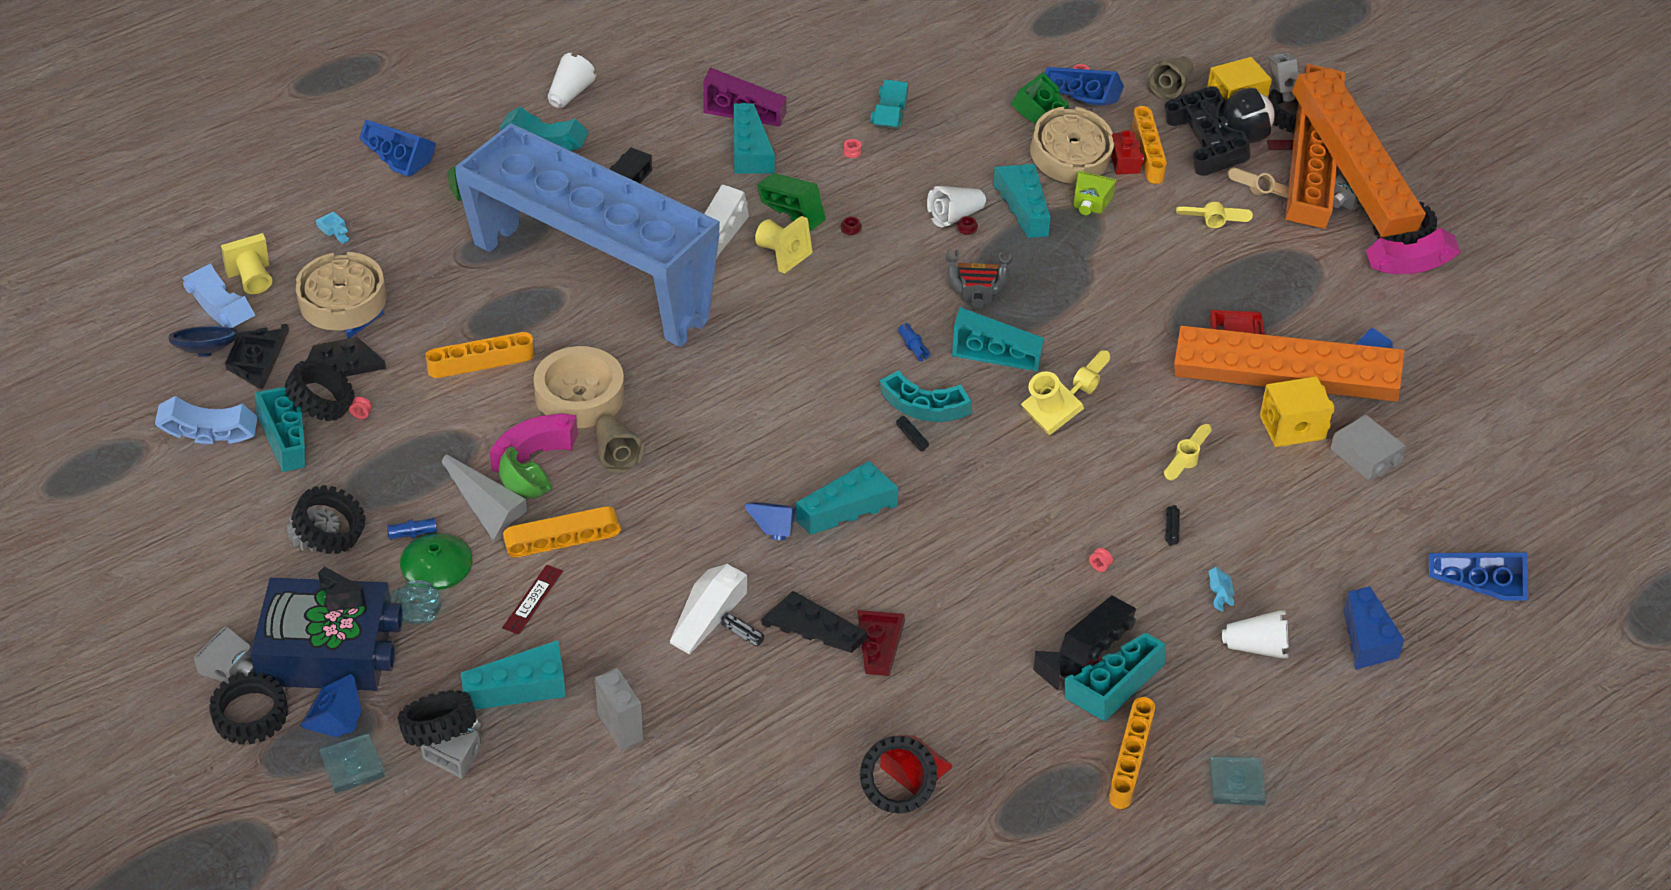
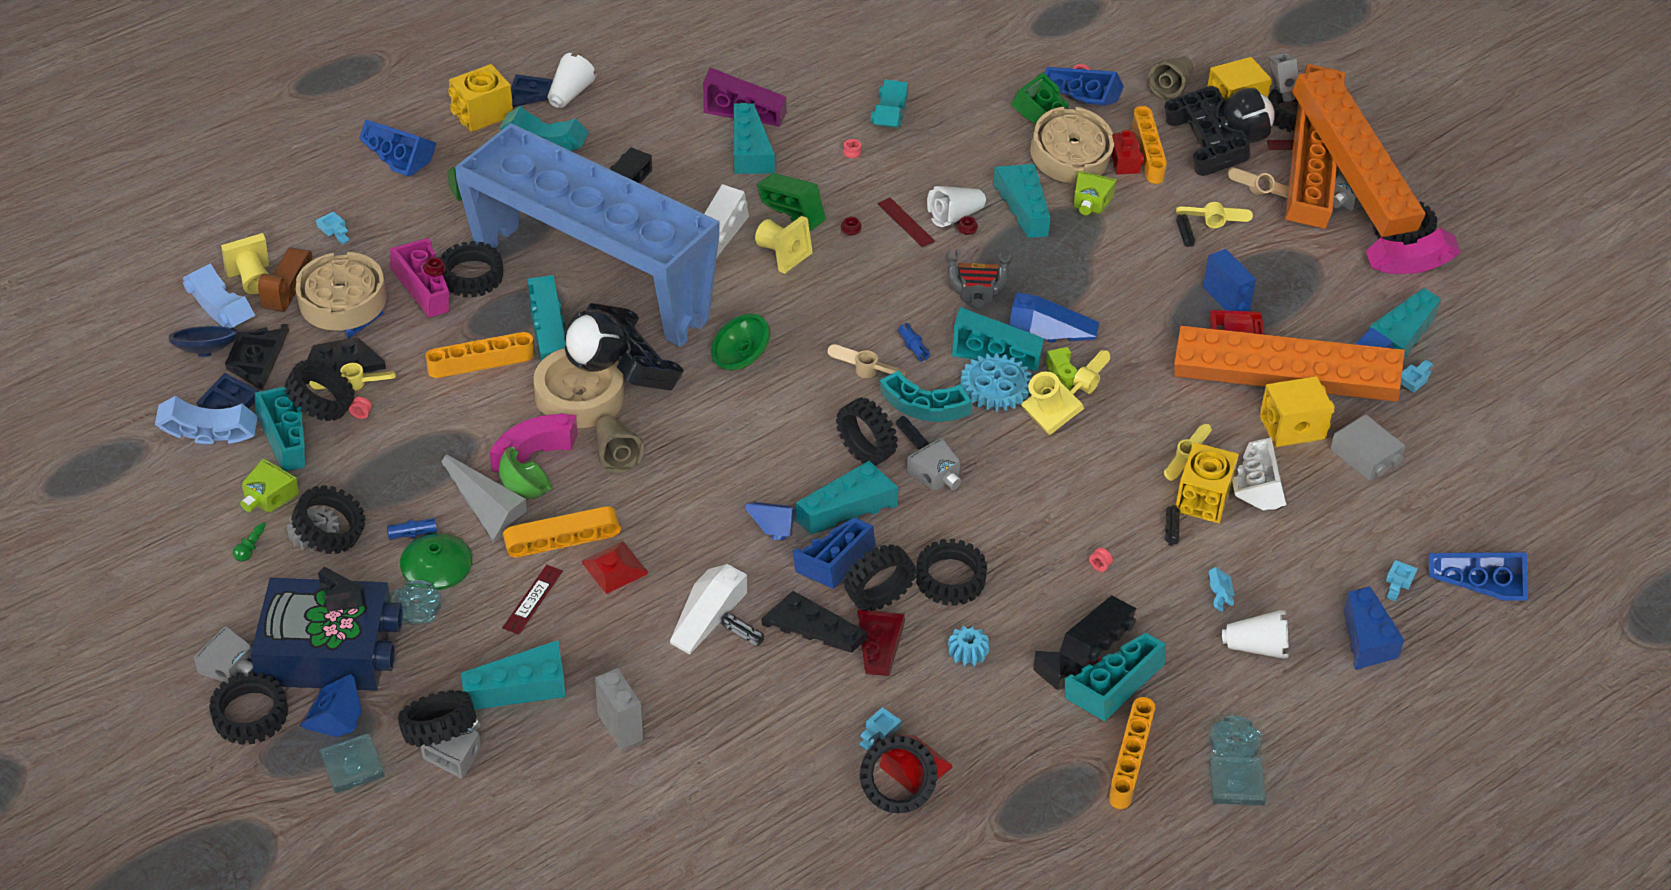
(227, 393): none -> dark blue wing
(243, 551): none -> green bar
(268, 487): none -> lime torso
(279, 289): none -> dark orange beam
(355, 376): none -> light yellow piece
(408, 265): none -> dark pink wedge
(434, 267): none -> dark red plate
(472, 253): none -> black tyre
(480, 97): none -> yellow brick
(529, 89): none -> dark blue wing
(546, 315): none -> teal wedge
(608, 334): none -> black beam
(614, 567): none -> red slope
(740, 342): none -> green dish
(832, 556): none -> blue wedge
(865, 362): none -> tan piece
(870, 566): none -> black tyre
(876, 421): none -> black tyre
(881, 726): none -> medium azure plate
(906, 222): none -> dark red sticker
(935, 466): none -> light grey torso
(947, 592): none -> black tyre
(968, 645): none -> medium azure gear
(996, 382): none -> medium azure gear
(1050, 319): none -> blue wedge
(1059, 363): none -> lime leg
(1185, 230): none -> black axle
(1206, 482): none -> yellow brick
(1229, 281): none -> blue brick
(1235, 726): none -> clear light blue plate
(1259, 477): none -> white wedge
(1400, 577): none -> medium azure plate
(1409, 320): none -> teal wedge
(1415, 378): none -> medium azure plate

